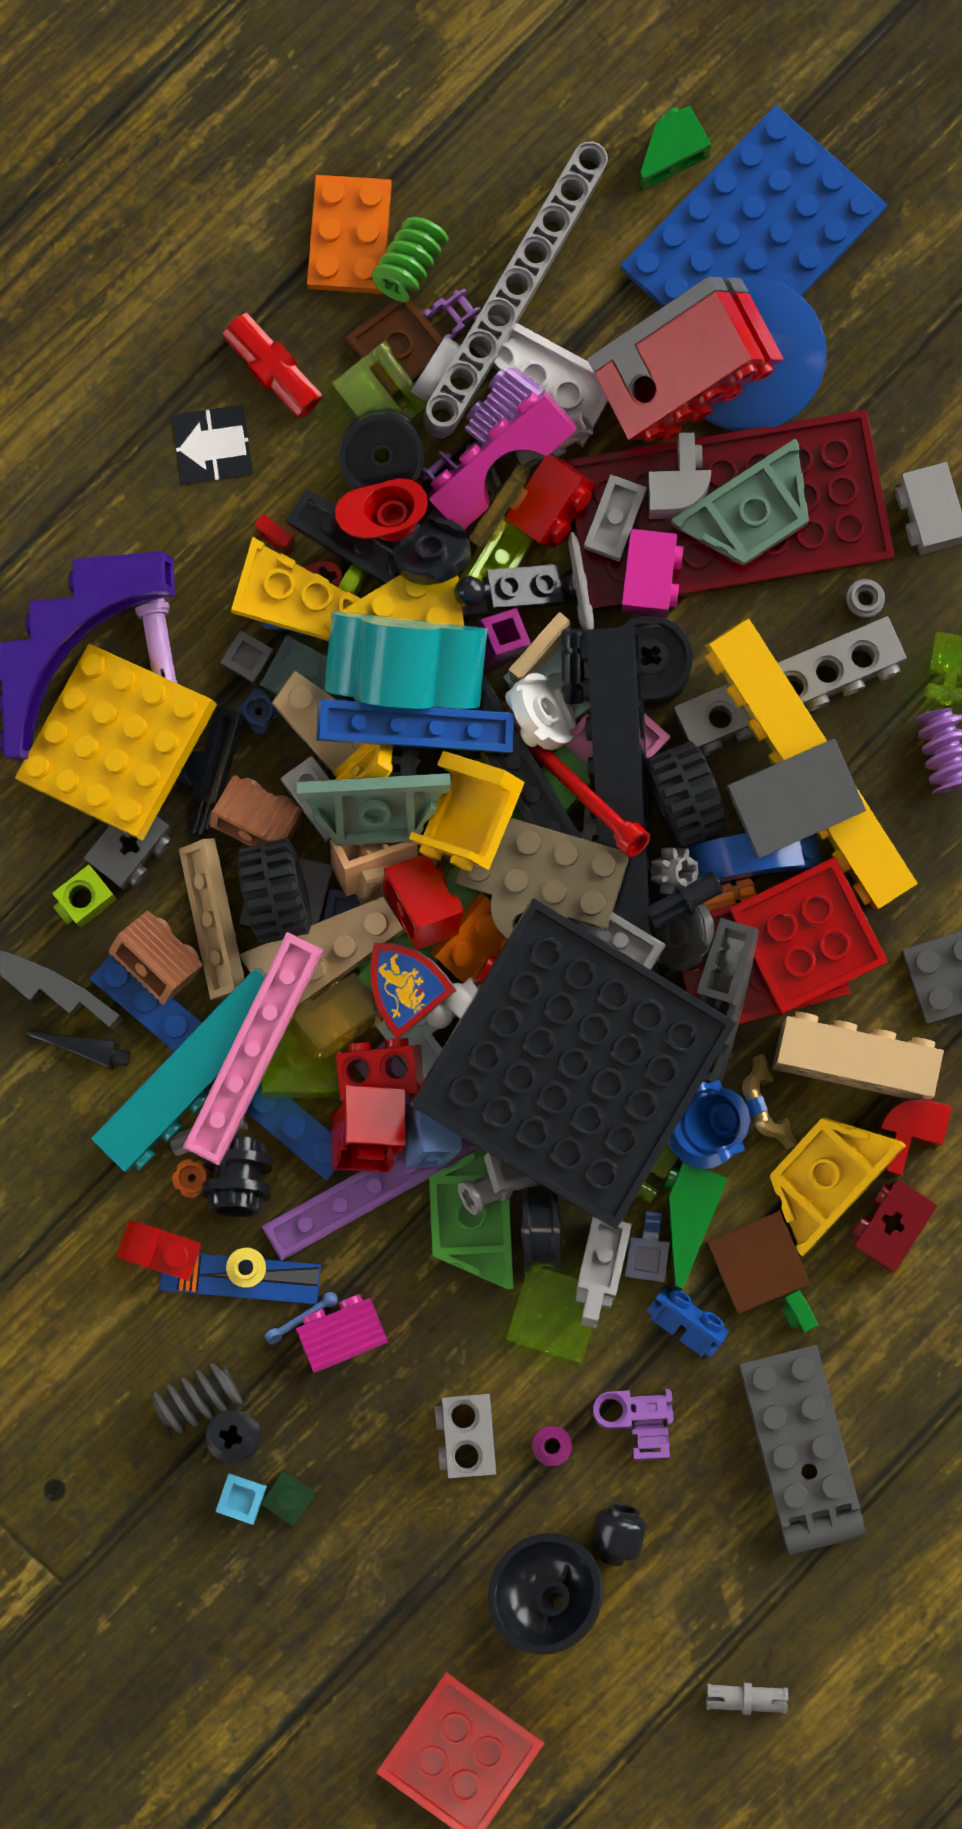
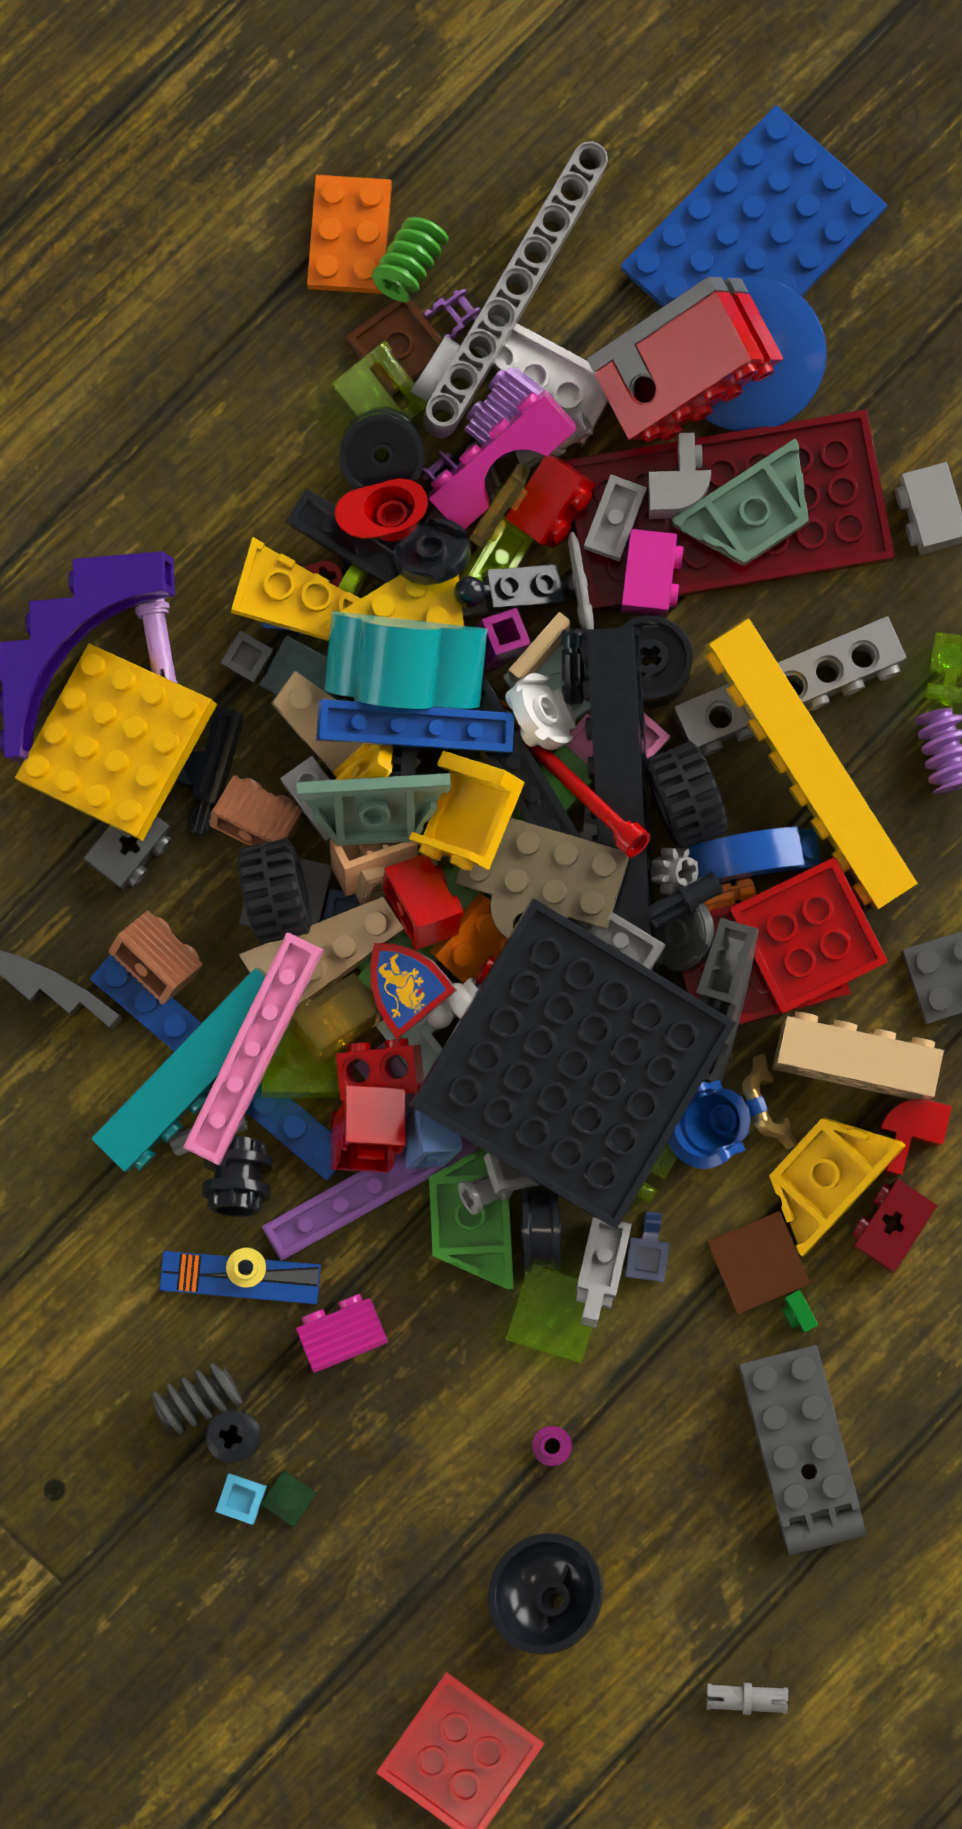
(99, 1051): black piece -> none
(100, 900): lime brick -> none
(158, 1250): red brick -> none
(181, 1181): orange plate -> none
(212, 444): black sticker -> none
(212, 917): tan plate -> none
(258, 722): dark blue plate -> none
(272, 365): red piece -> none
(274, 1335): medium blue hinge -> none
(275, 535): red tile -> none
(478, 1435): light grey brick -> none
(618, 1534): black head -> none
(648, 1421): medium lavender piece -> none
(674, 146): green slope -> none
(675, 1308): blue hinge -> none
(690, 1210): green slope -> none
(795, 798): dark grey tile -> none
(869, 587): light grey plate -> none

